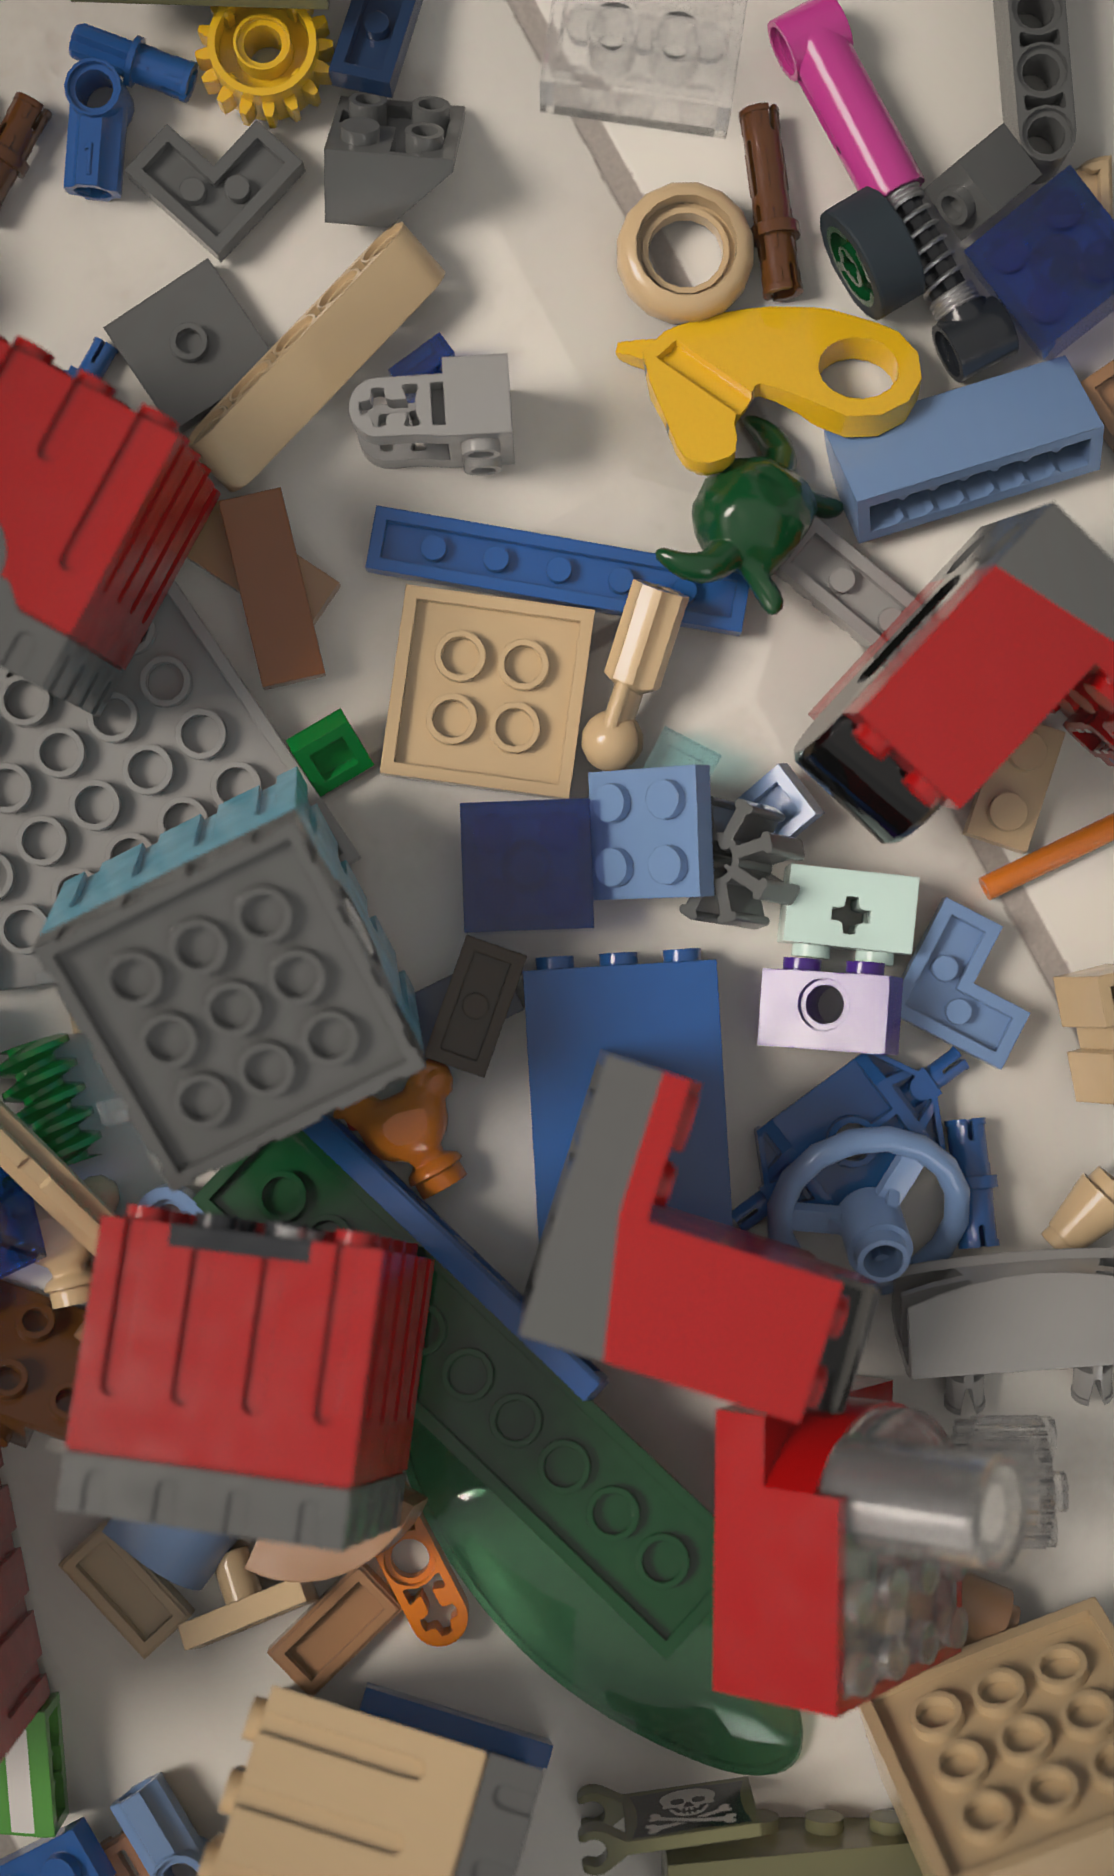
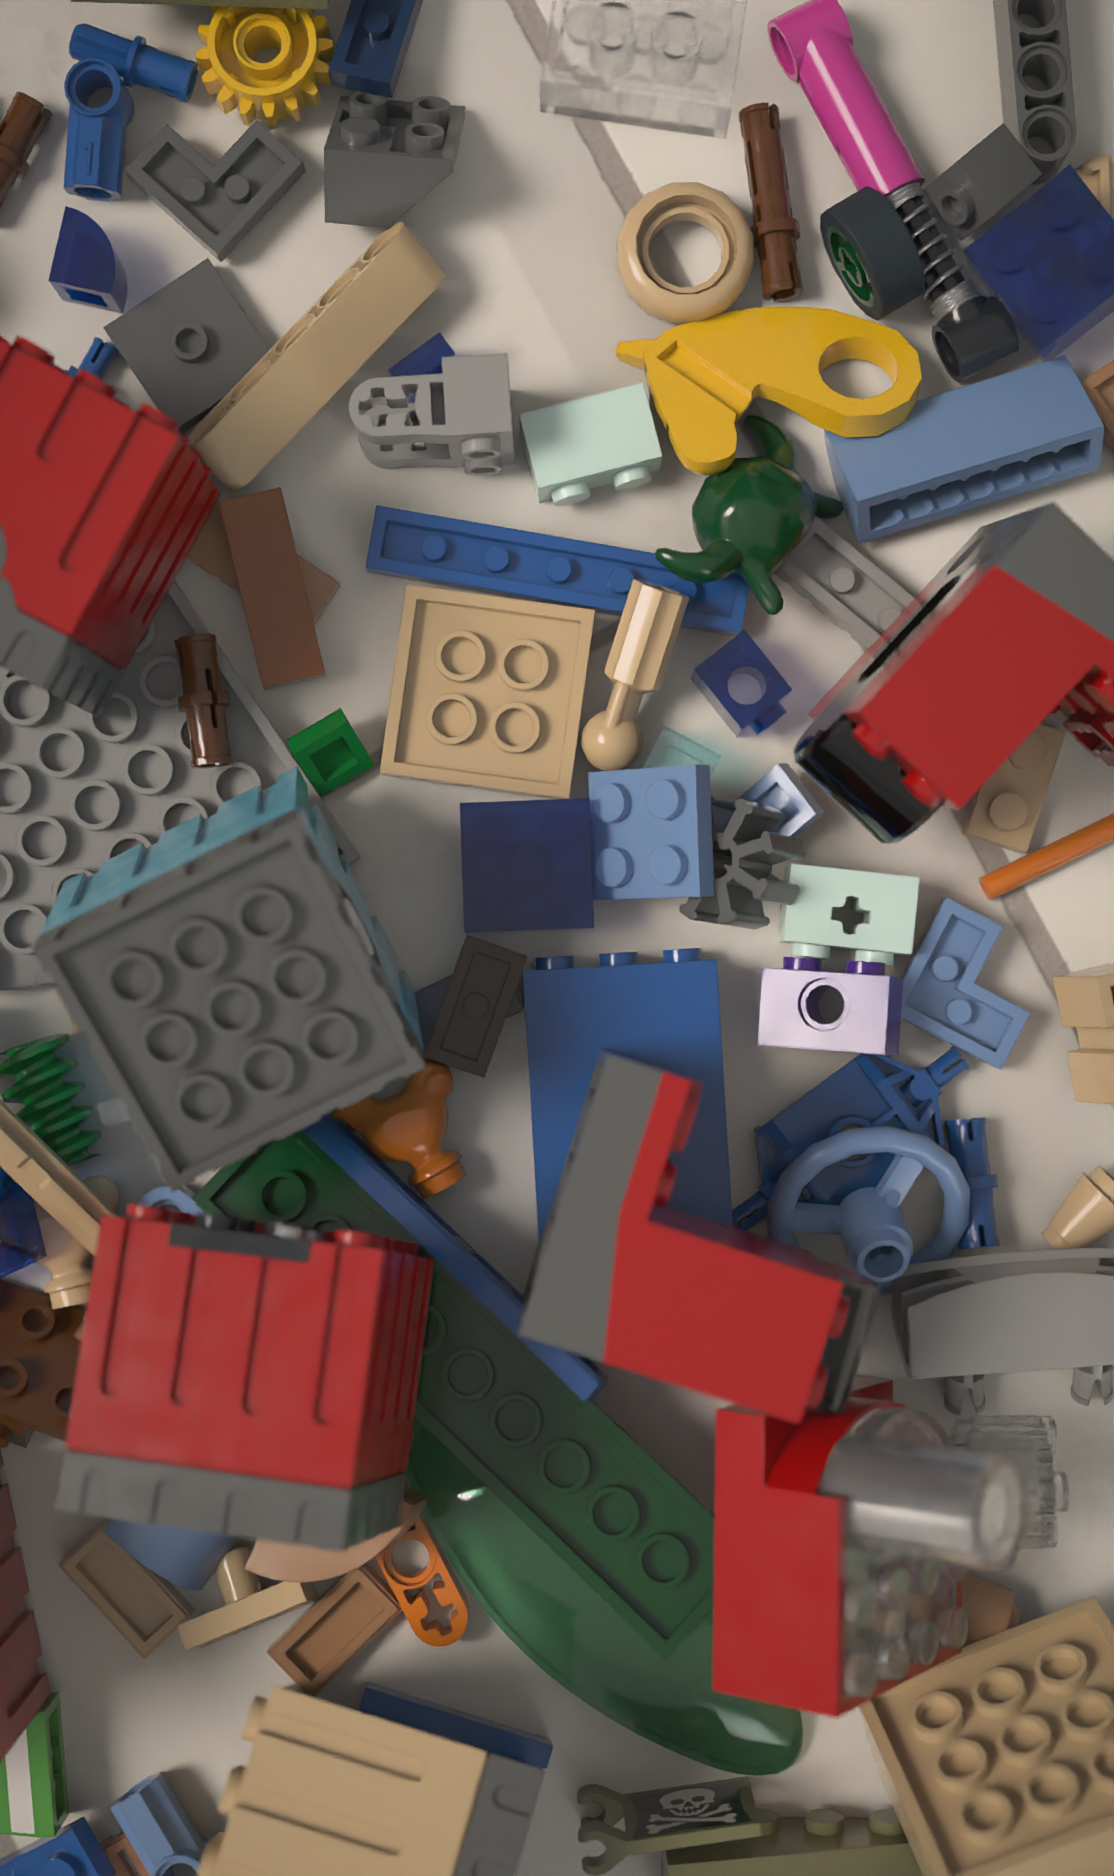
(87, 265): none -> clear blue brick
(203, 701): none -> reddish brown pin
(591, 444): none -> light aqua brick
(742, 657): none -> clear blue brick

